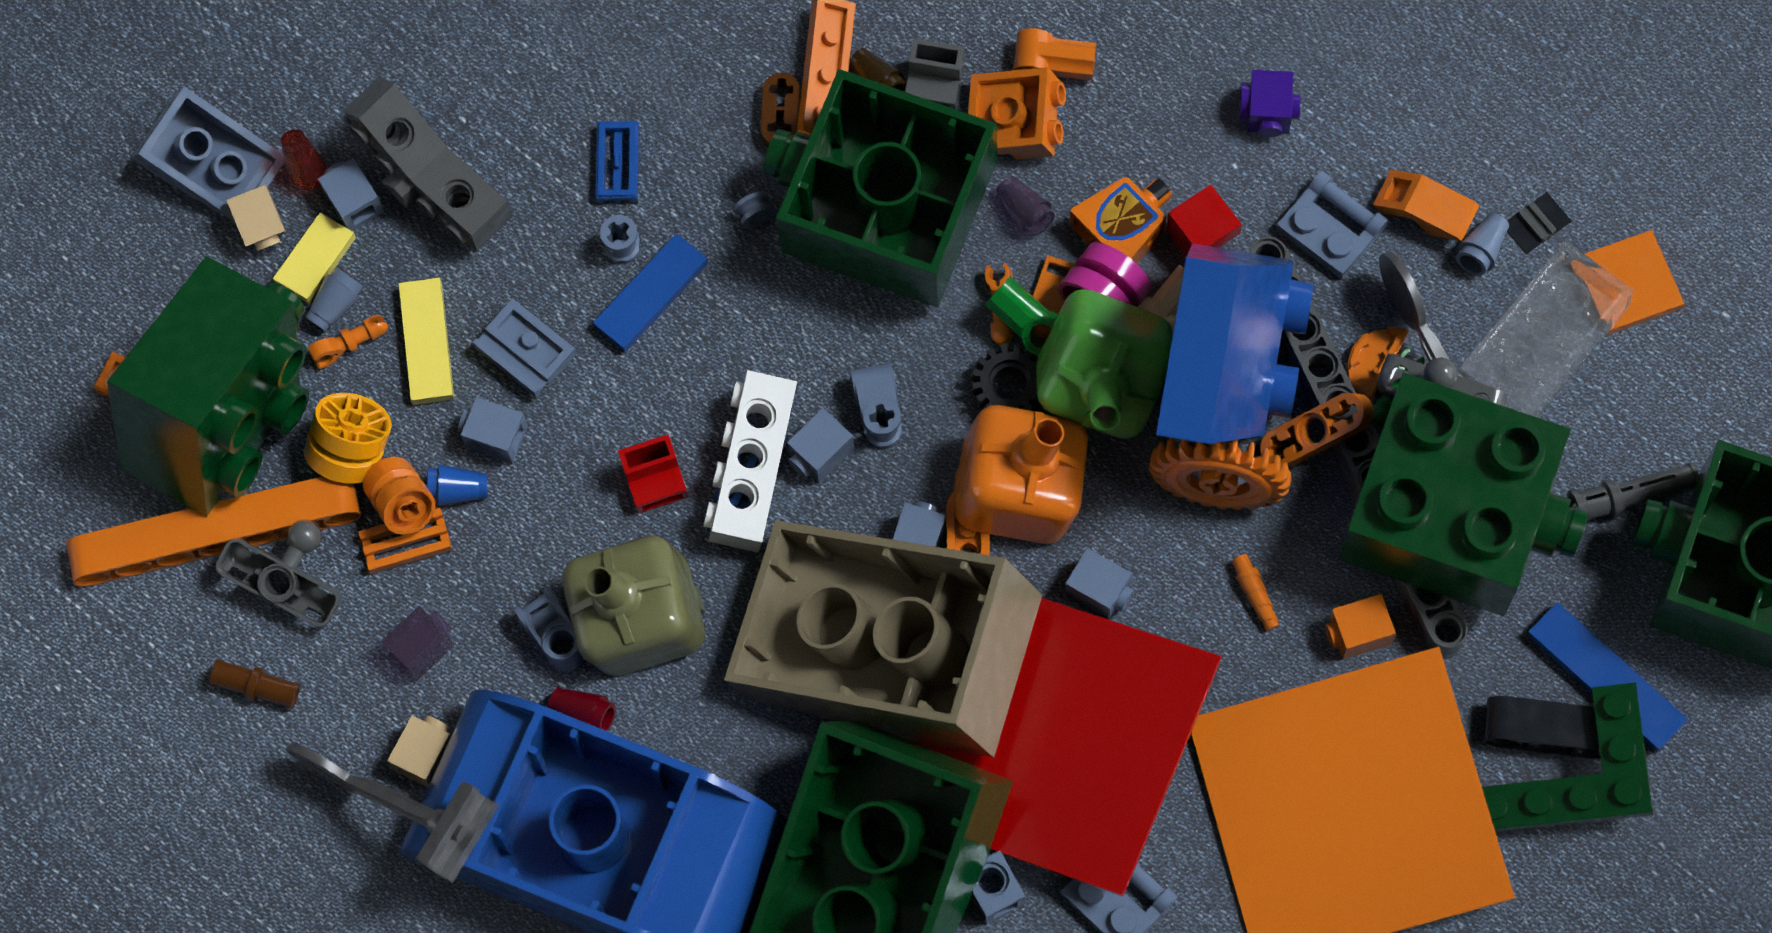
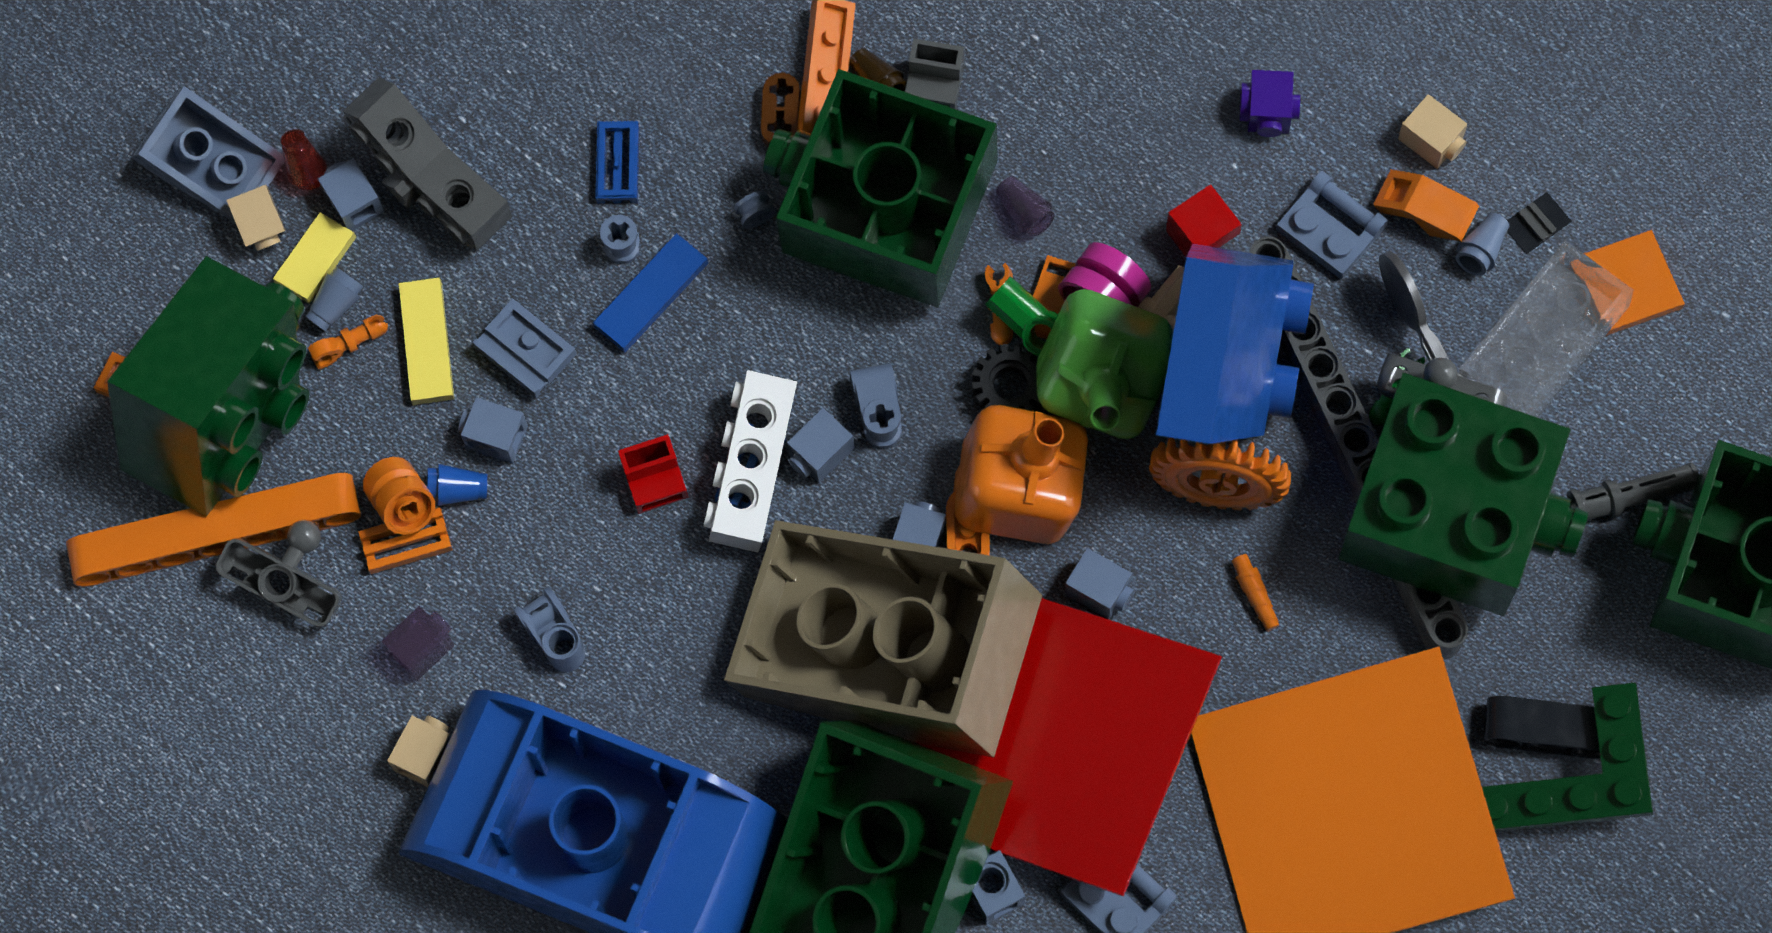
(255, 683): reddish brown pin -> none
(346, 437): light orange wheel -> none
(451, 831): flat silver piece -> none
(584, 706): dark red cone -> none
(633, 606): olive piece -> none
(1022, 107): orange plate -> none
(1063, 57): orange piece -> none
(1123, 217): torso -> none
(1334, 433): orange beam -> none
(1360, 627): orange brick -> none
(1368, 358): orange tile -> none
(1433, 132): none -> tan brick
(1597, 665): blue tile -> none

